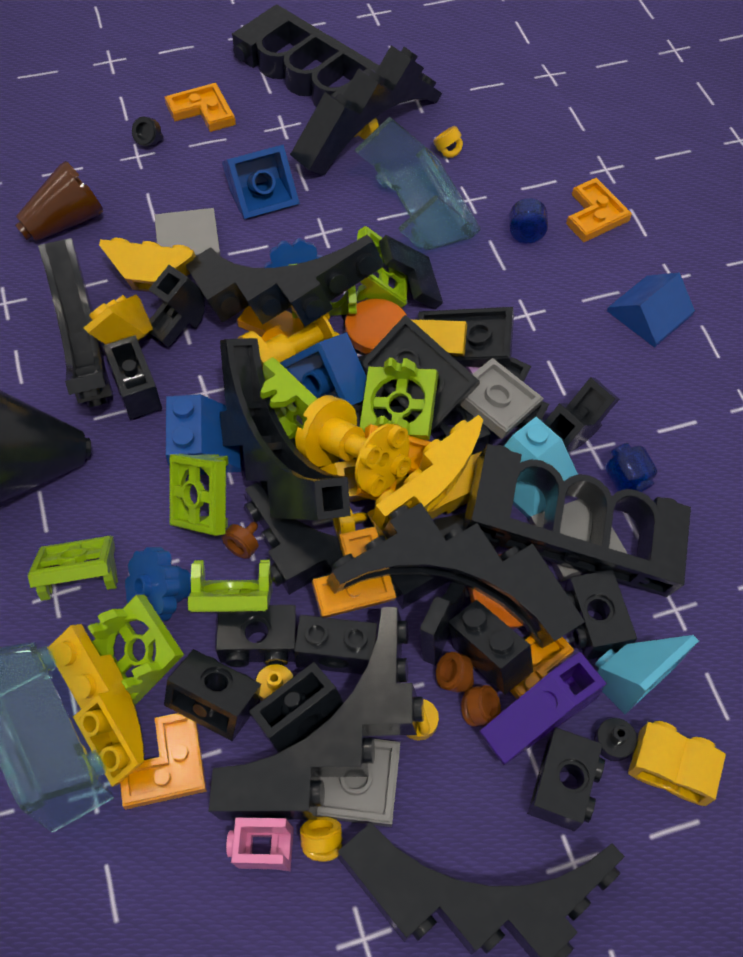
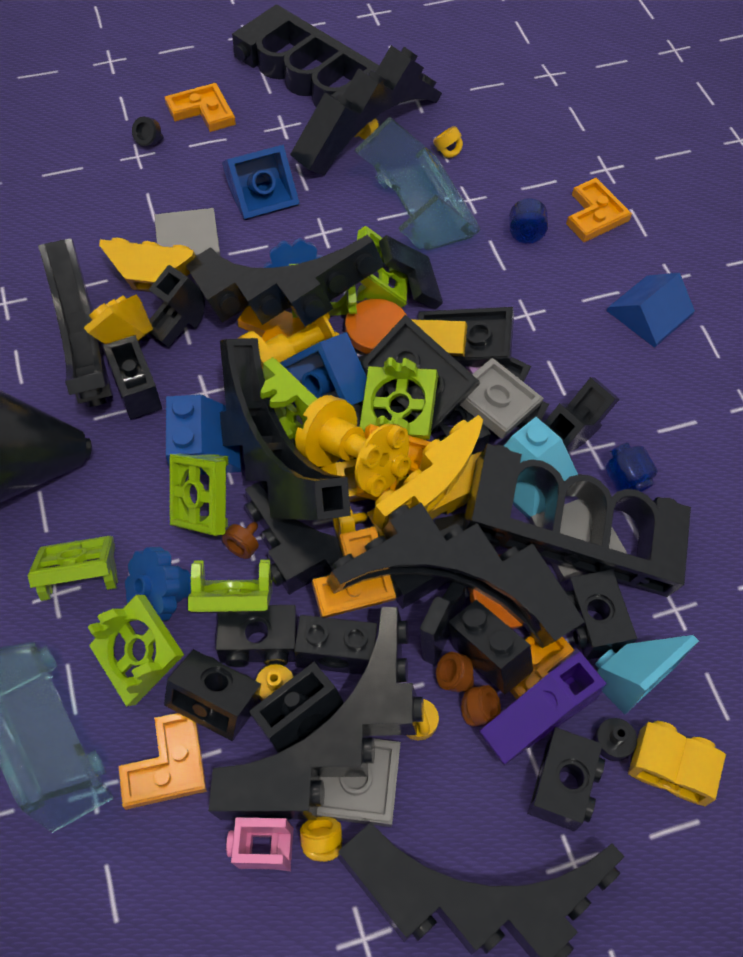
(58, 205): reddish brown cone -> none
(107, 710): yellow slope -> none

